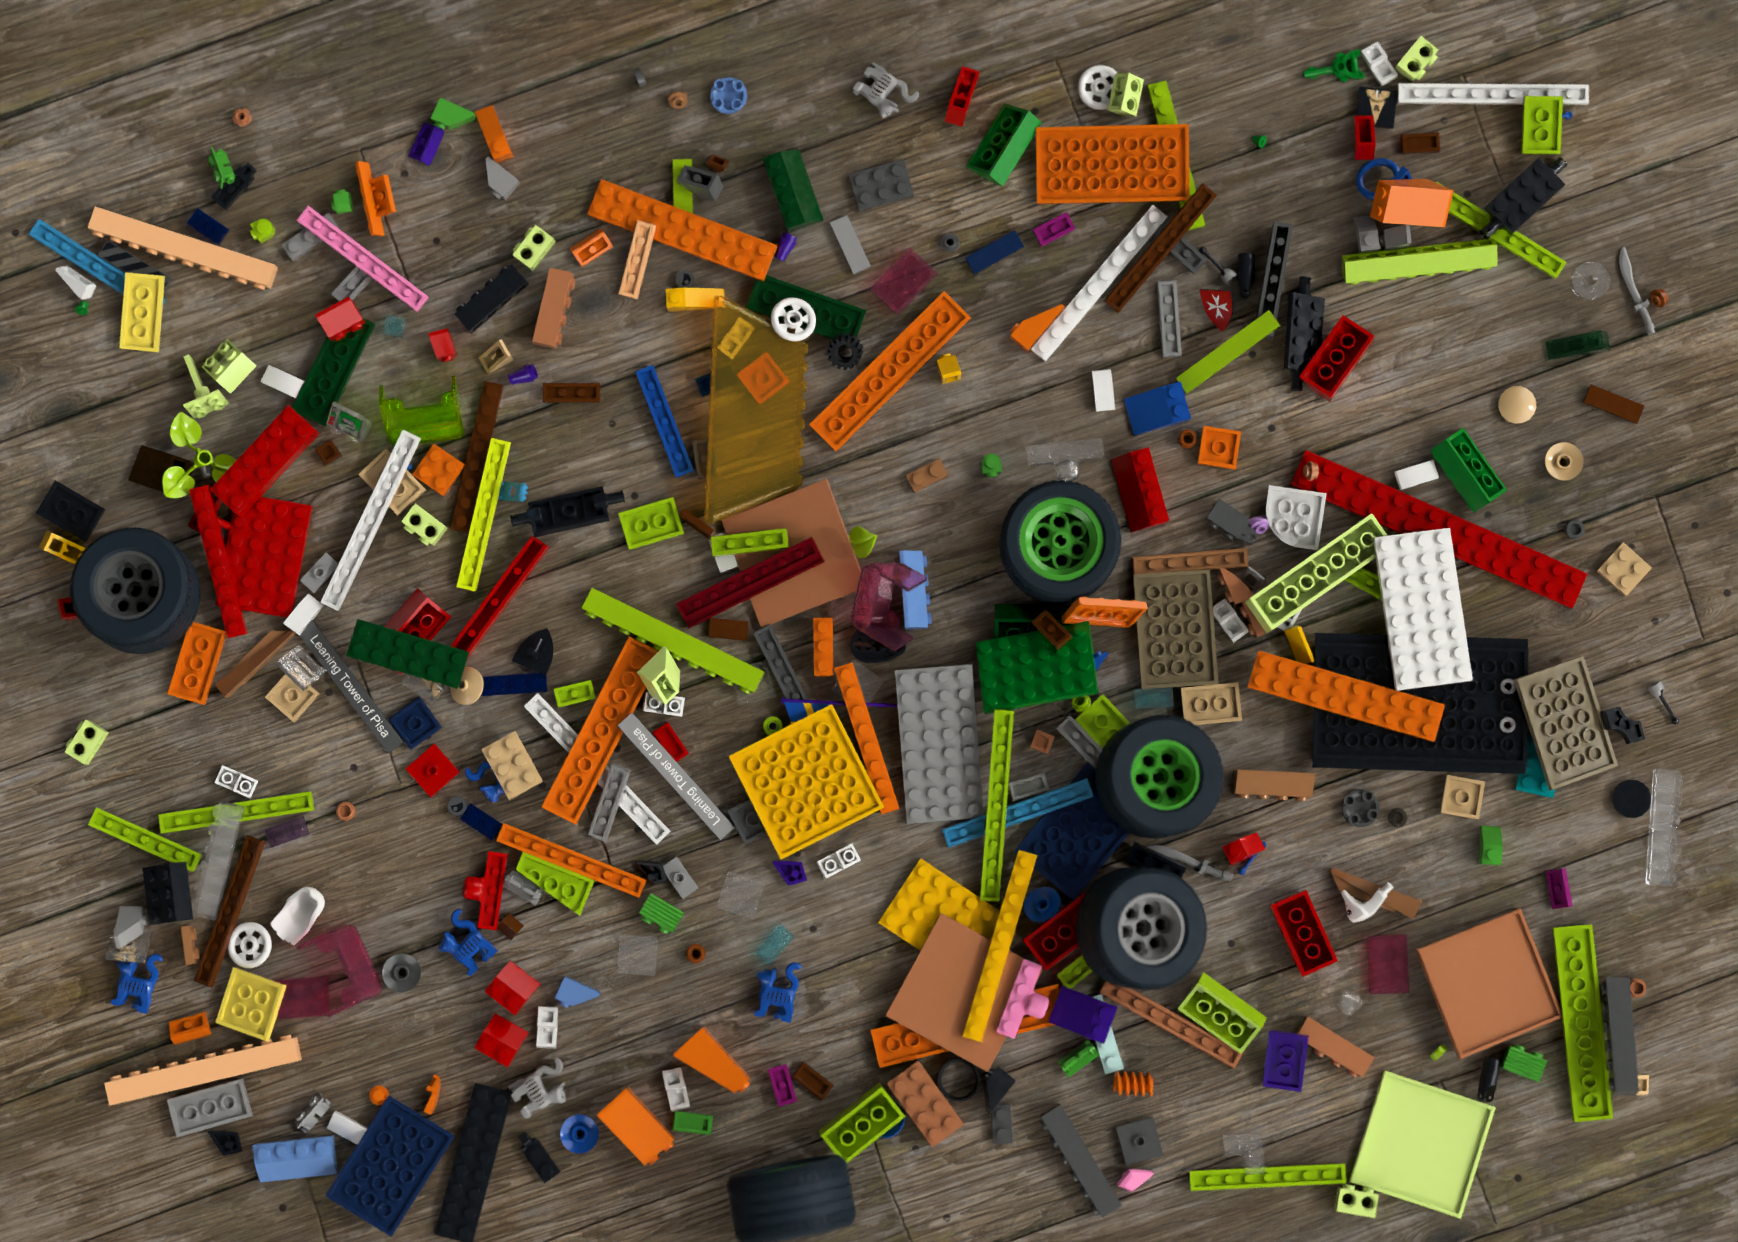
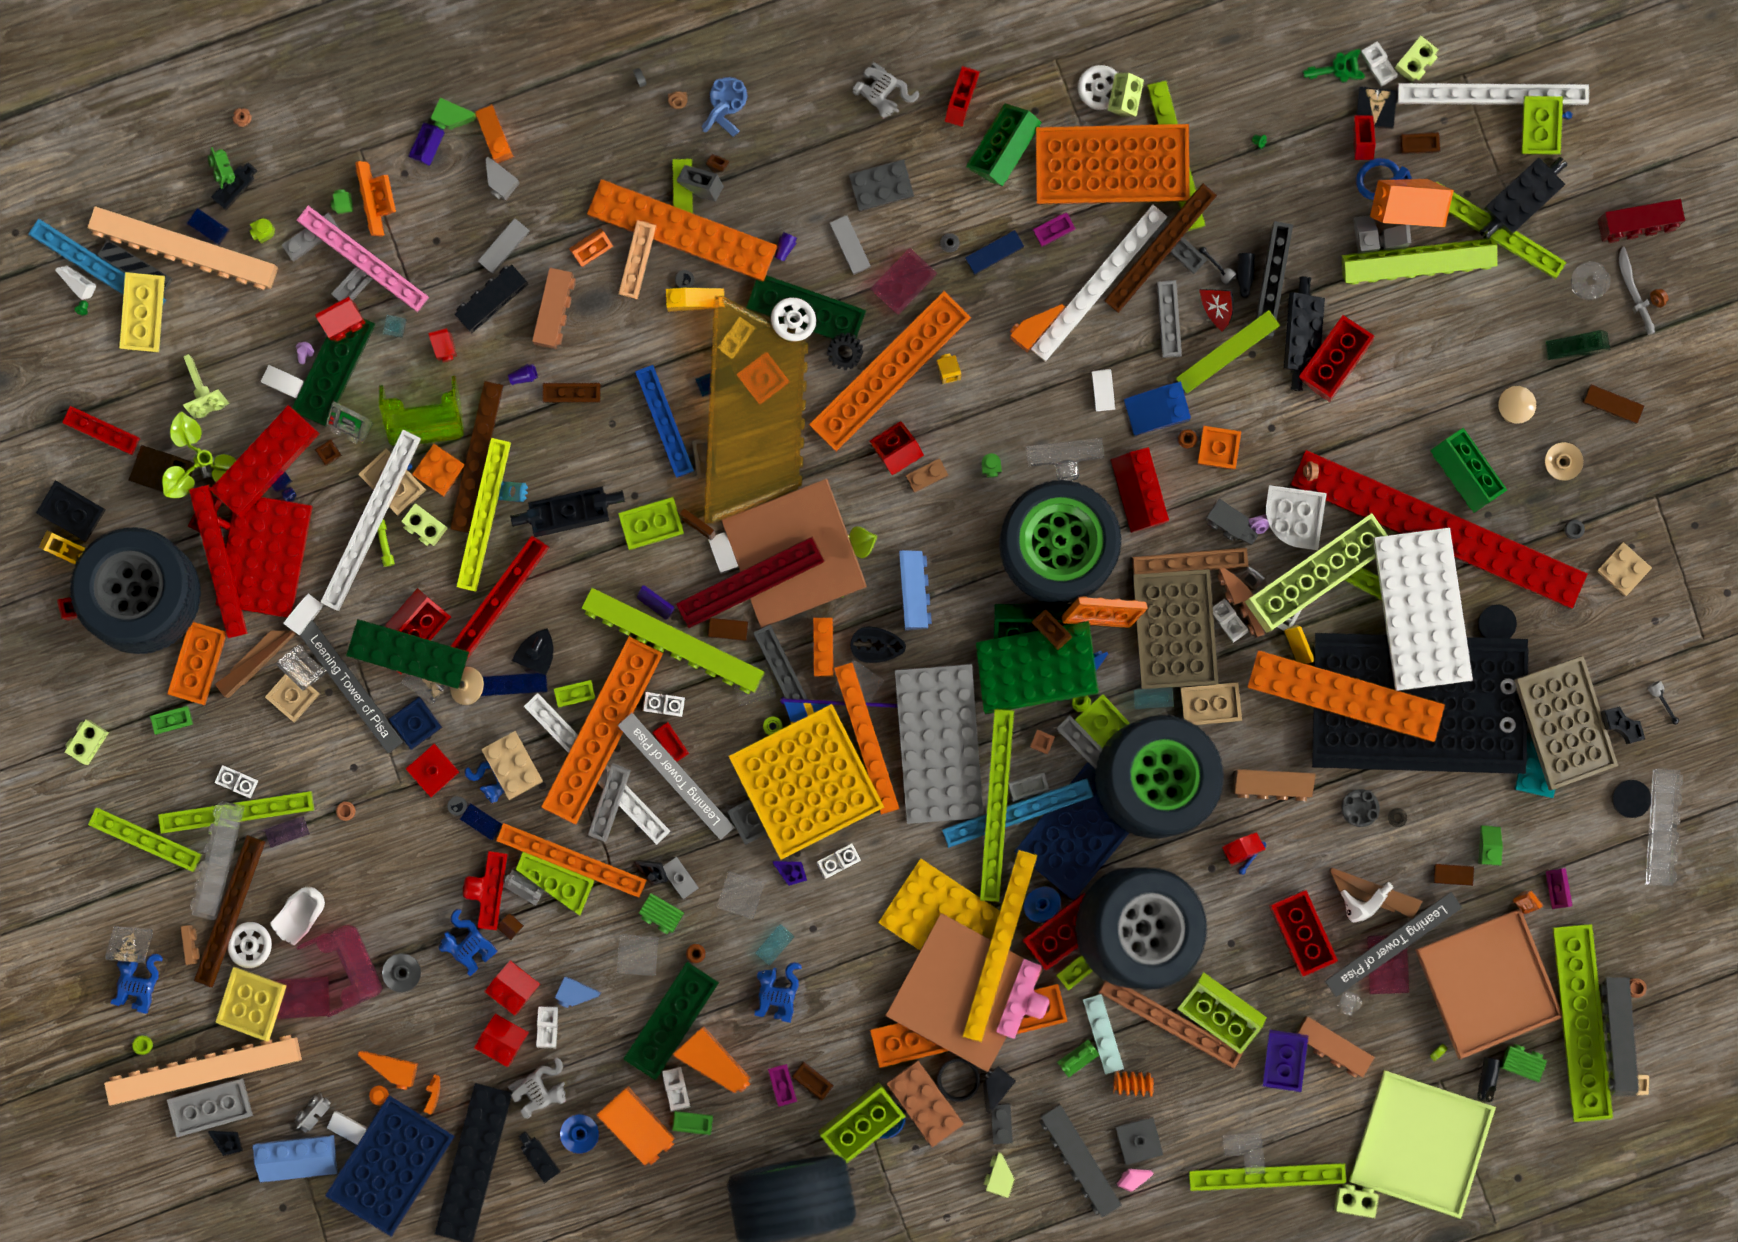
(101, 430): none -> red plate
(129, 924): light grey slope -> none
(142, 1045): none -> lime tile
(167, 893): black brick -> none
(171, 720): none -> bright green plate
(189, 1028): orange slope -> none
(228, 366): yellowish green slope -> none
(281, 483): none -> clear blue plate
(303, 350): none -> lavender plate
(320, 573): light grey plate -> none
(387, 559): none -> lime bar
(393, 1069): none -> orange slope
(495, 357): tan slope -> none
(503, 246): none -> light grey tile
(538, 250): yellowish green brick -> none
(655, 602): none -> dark purple slope
(661, 676): yellowish green slope -> none
(671, 1020): none -> dark green plate
(717, 115): none -> medium blue piece
(749, 542): lime plate -> none
(792, 189): dark green slope -> none
(873, 600): clear pink windscreen -> none
(896, 448): none -> red slope
(1001, 1178): none -> yellowish green slope
(1083, 1014): dark purple slope -> none
(1146, 857): black plate -> none
(1224, 875): light grey sword -> none
(1393, 944): none -> dark grey tile
(1416, 475): white slope -> none
(1453, 874): none -> reddish brown tile
(1462, 797): tan plate -> none
(1497, 622): none -> black tile
(1527, 902): none -> orange slope
(1641, 220): none -> dark red brick

